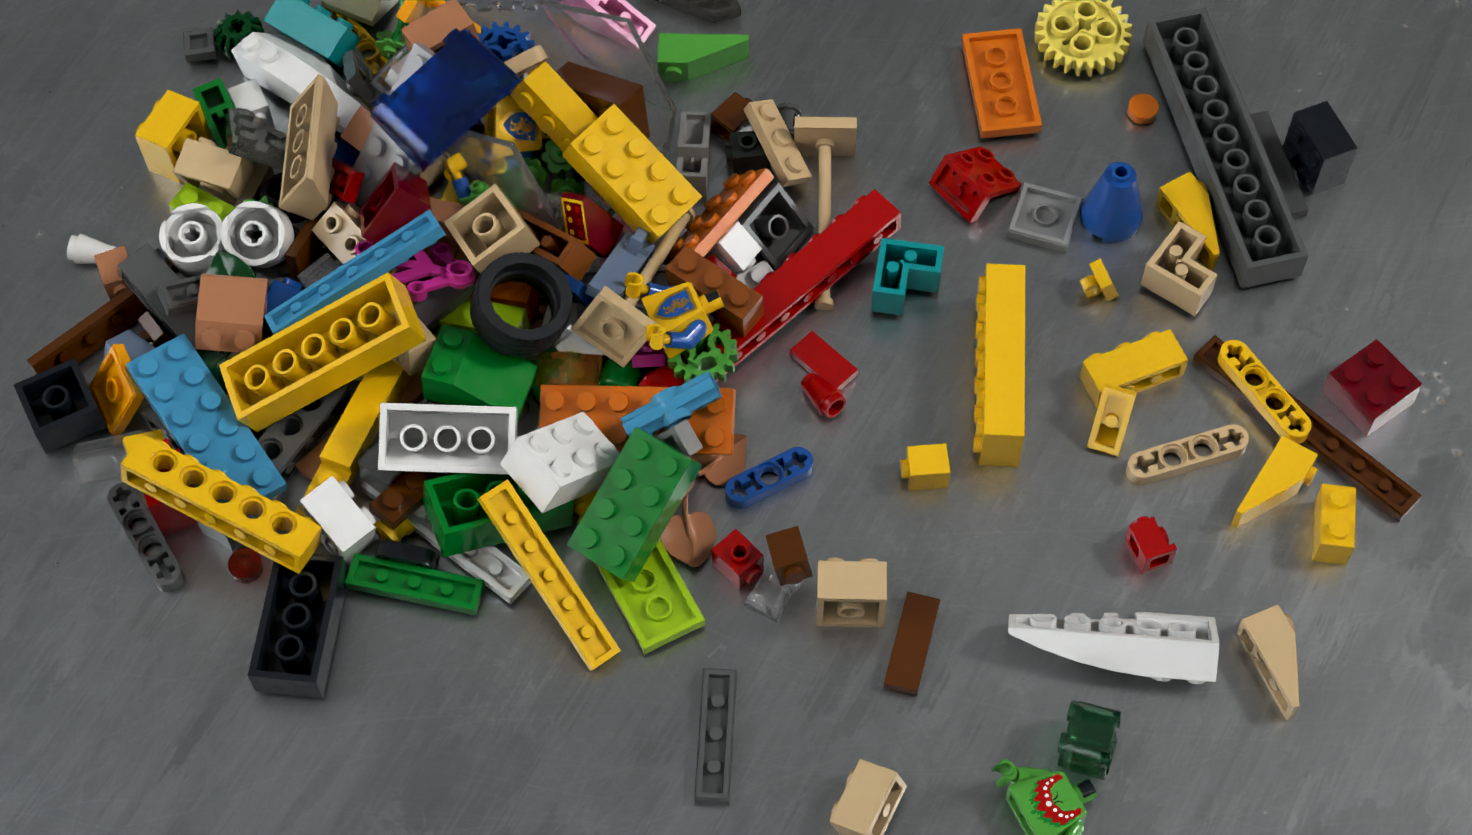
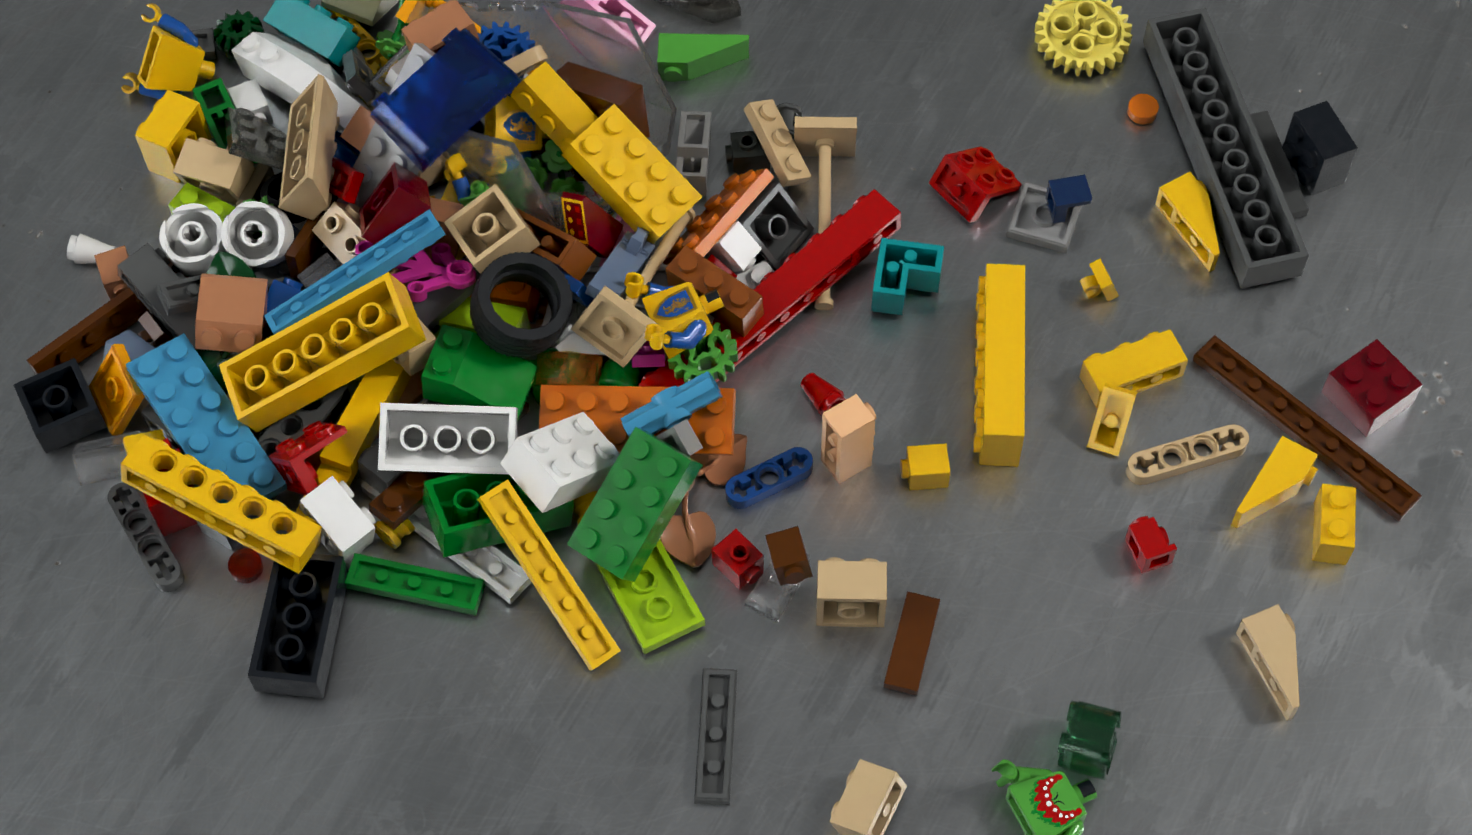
(170, 59): none -> yellow torso
(291, 454): none -> red bracket
(407, 554): black beam -> none
(730, 117): reddish brown brick -> none
(823, 360): red tile -> none
(848, 438): none -> light nougat brick
(1001, 83): orange plate -> none
(1066, 193): none -> dark blue panel
(1113, 205): blue cone -> none
(1145, 646): white wedge -> none
(1175, 270): tan brick -> none
(1268, 389): yellow beam -> none

